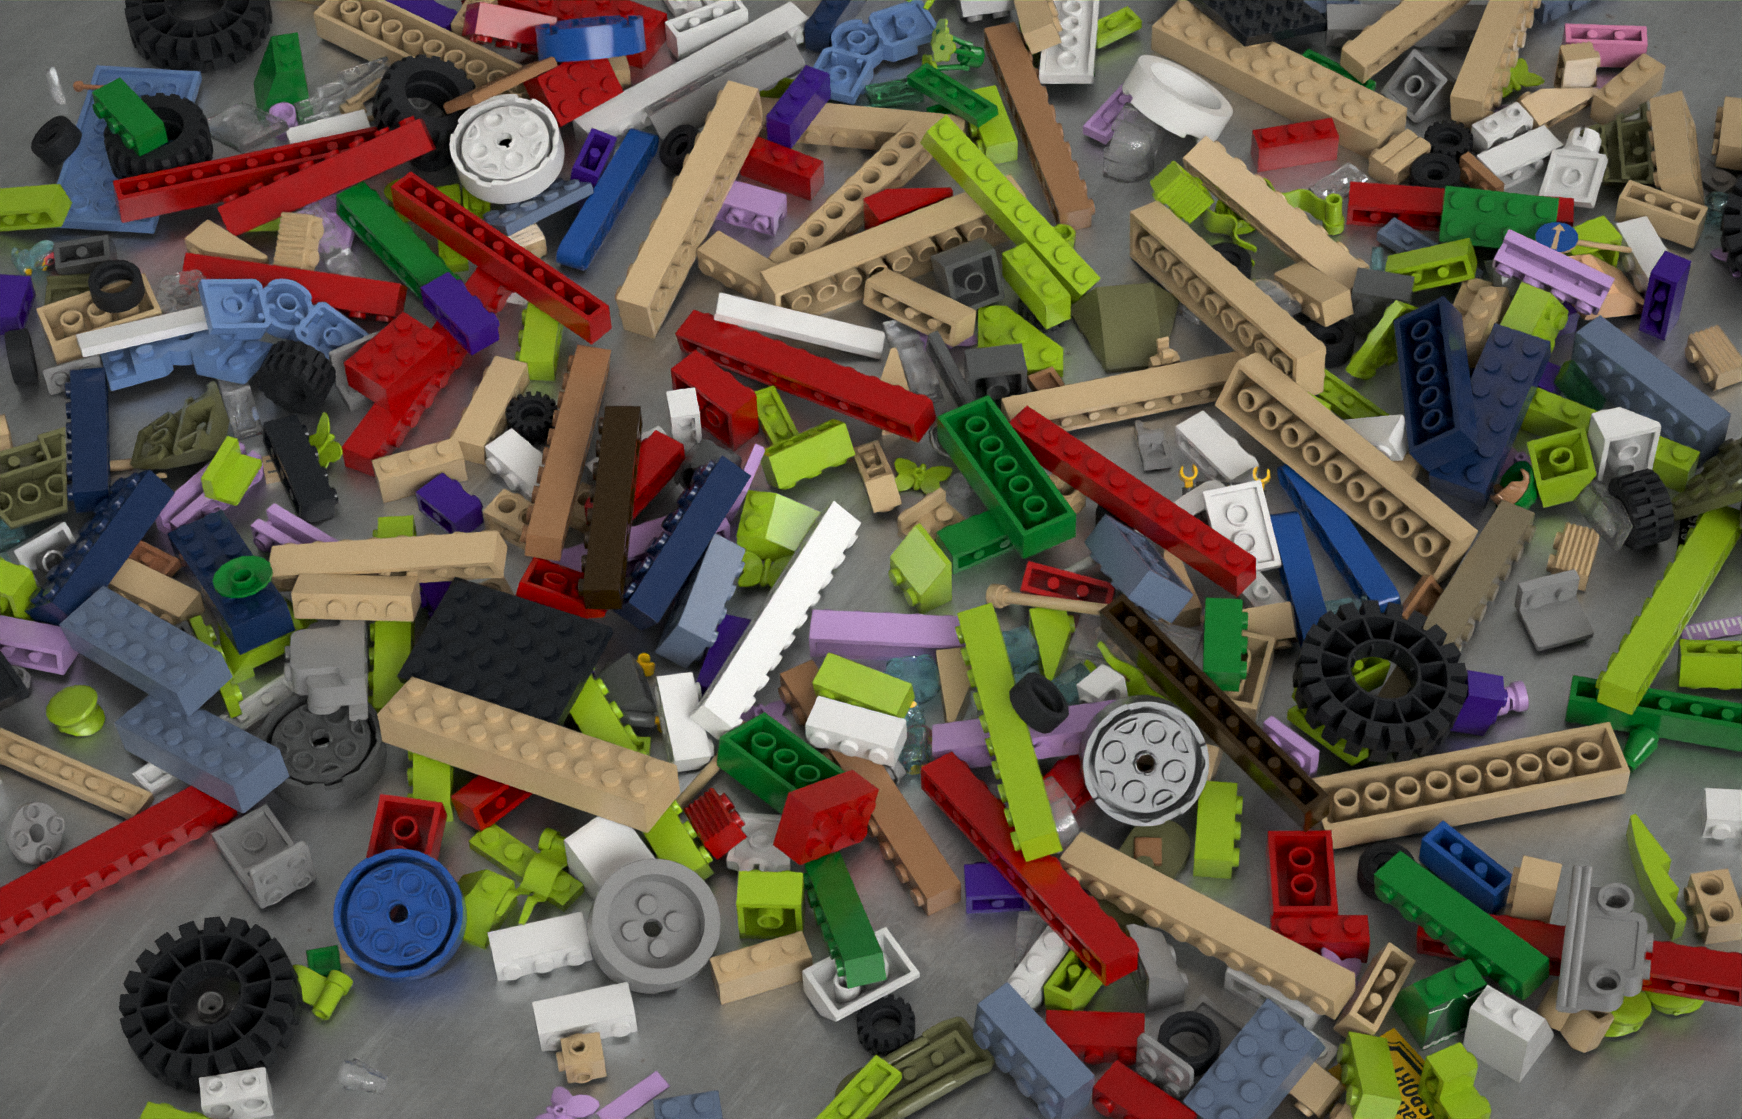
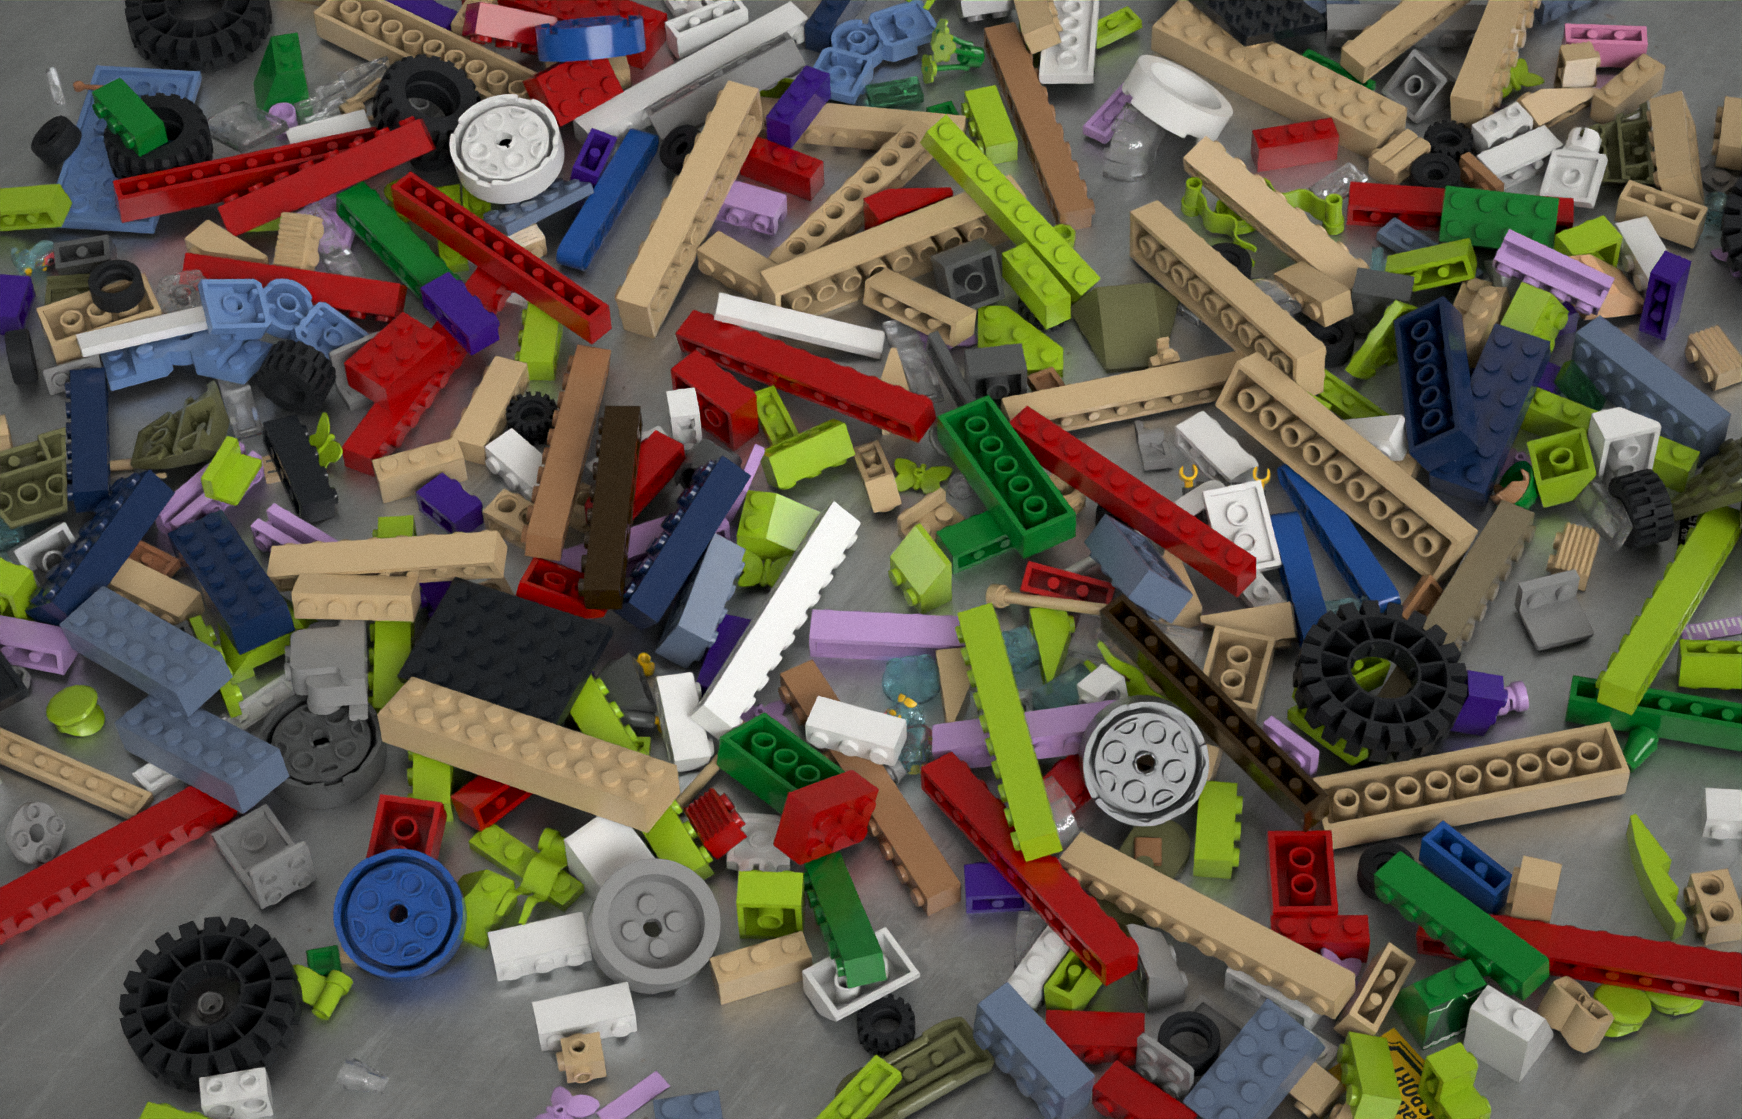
(242, 576): green dish -> none
(500, 85): medium nougat tile -> none
(862, 686): lime brick -> none
(952, 95): green plate -> none
(1039, 702): black tyre -> none
(1181, 192): lime brick -> none
(1224, 642): green brick -> none
(1564, 238): blue piece -> none
(1601, 946): light grey brick -> none

